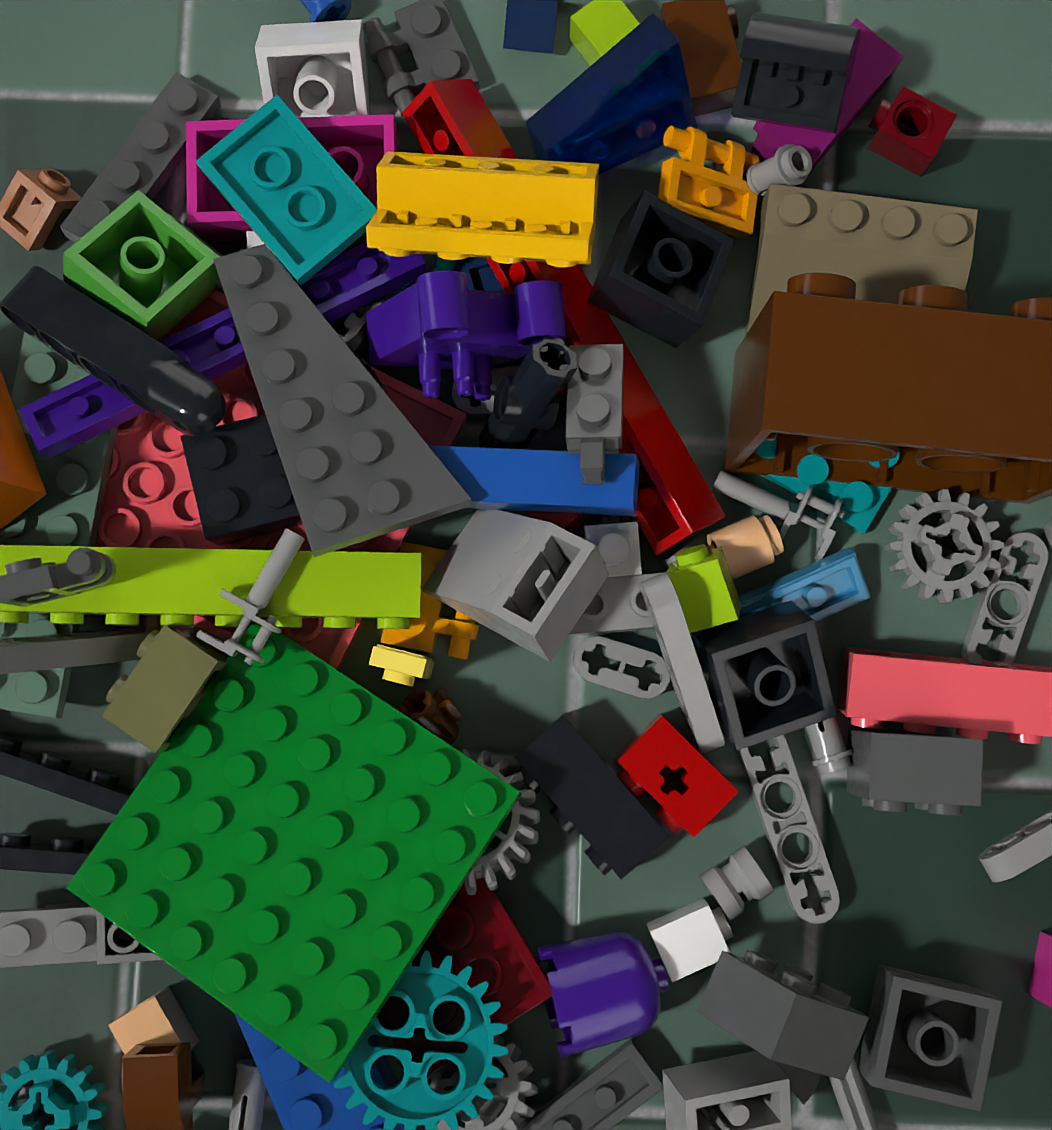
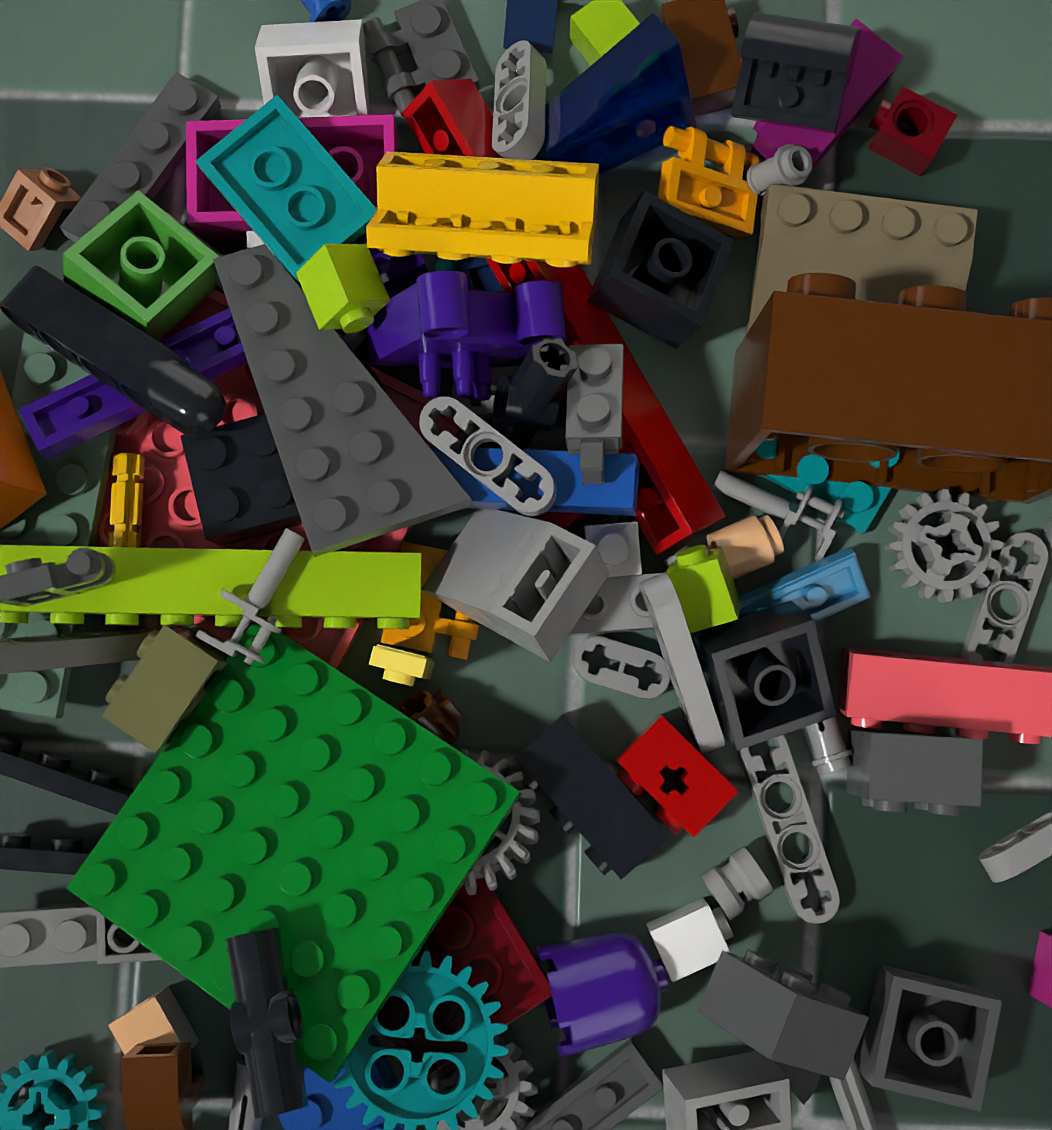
(126, 500): none -> yellow axle
(266, 1023): none -> black piece
(343, 287): none -> lime brick
(466, 421): none -> light grey beam
(519, 102): none -> light grey beam

